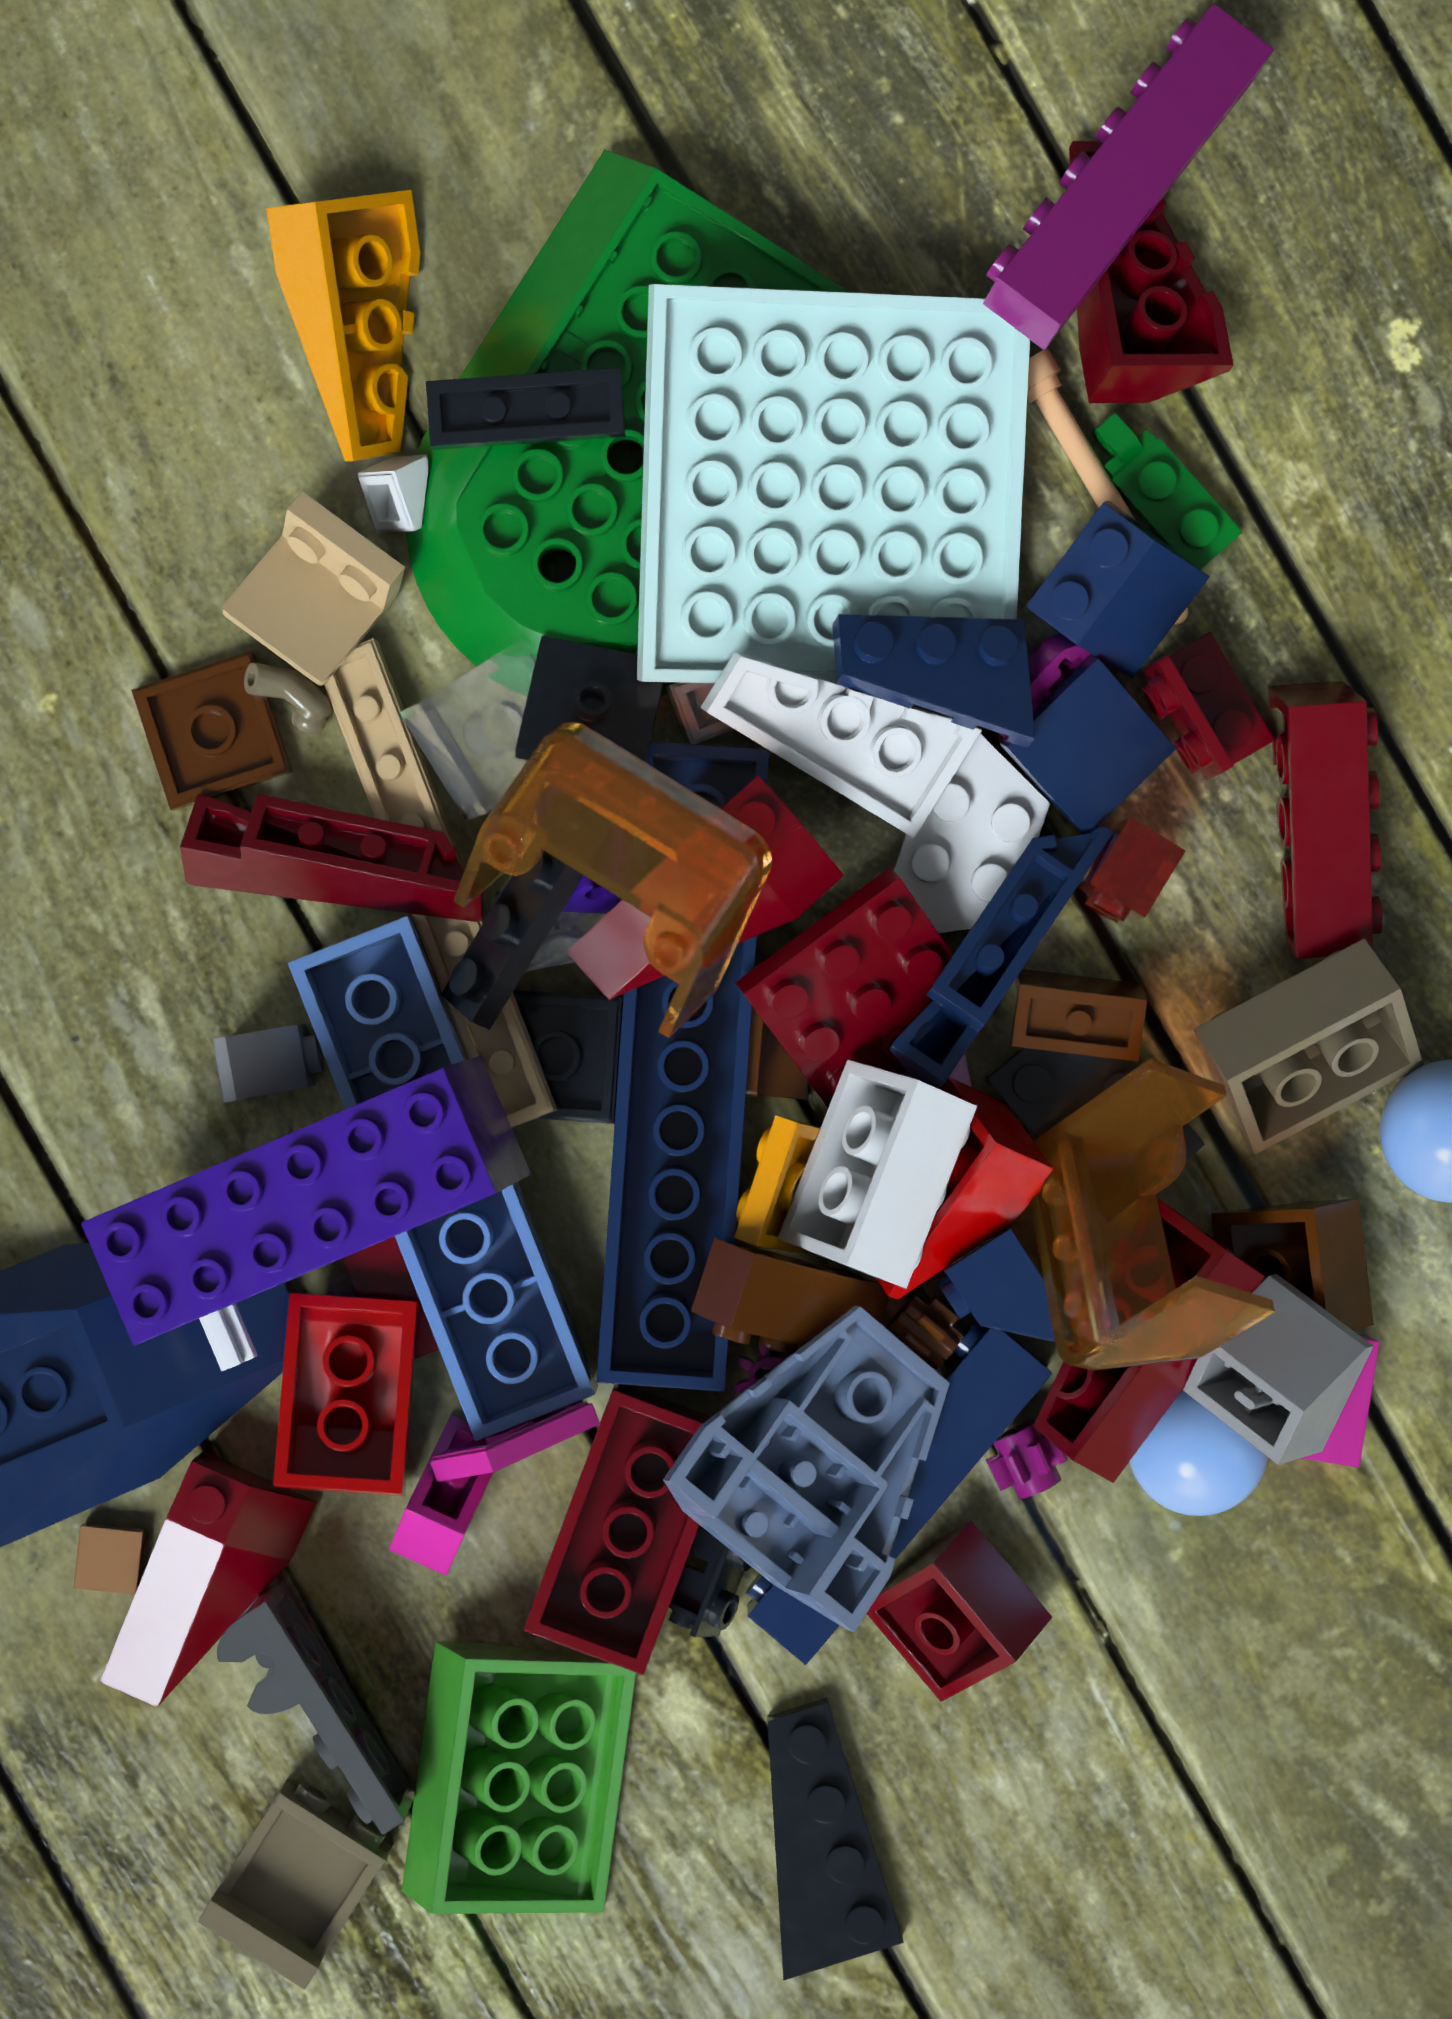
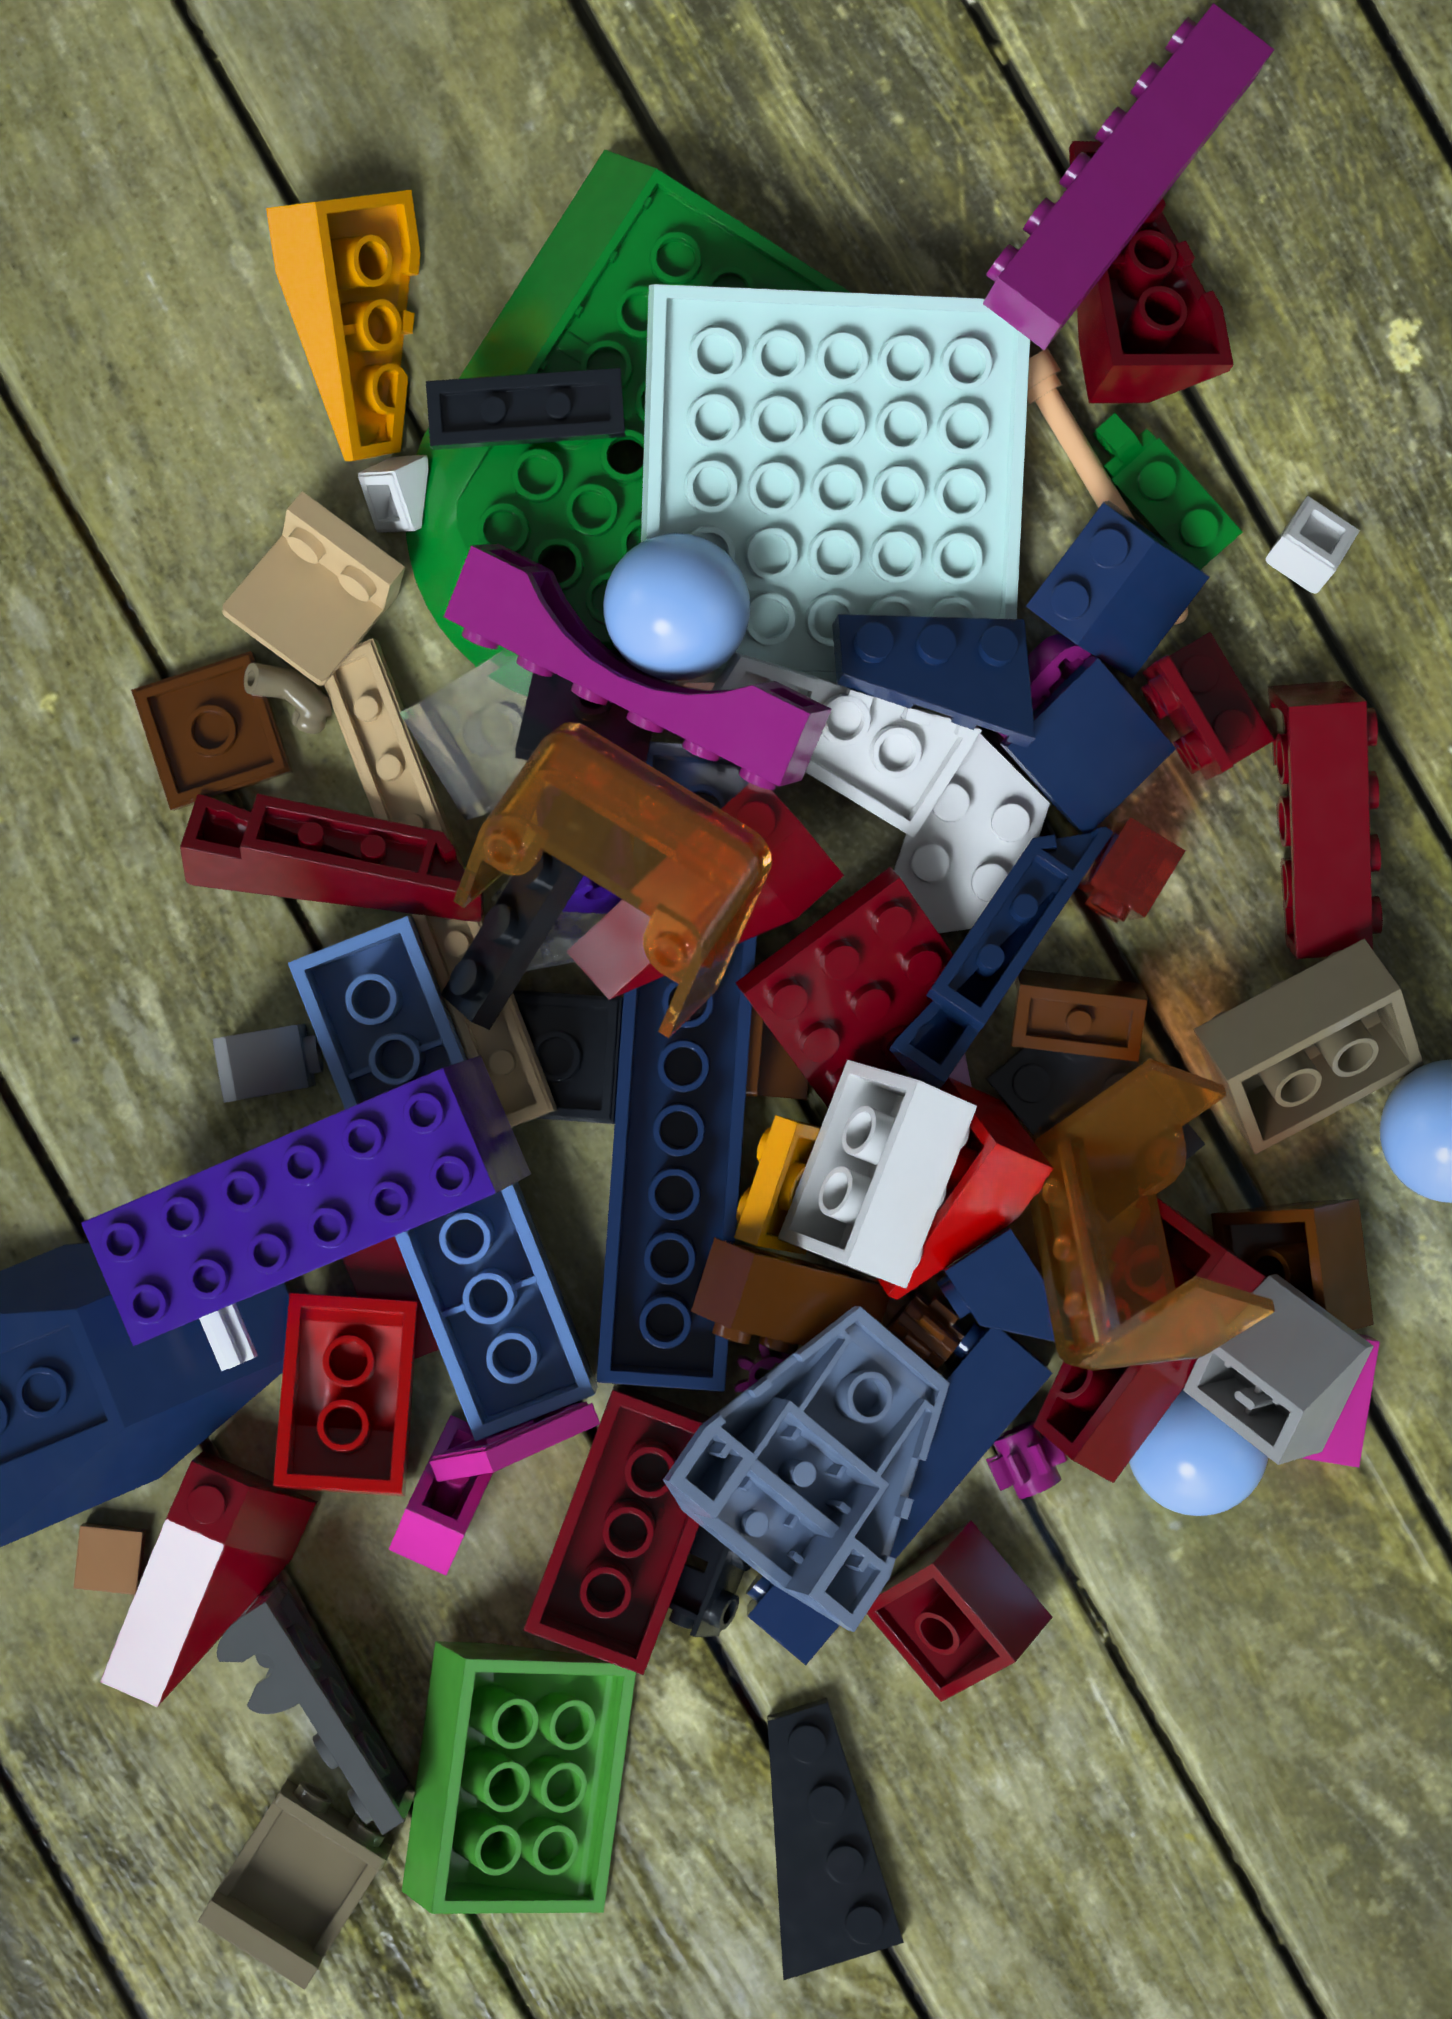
(522, 608): none -> magenta arch
(676, 607): none -> light blue piece
(1312, 545): none -> white slope

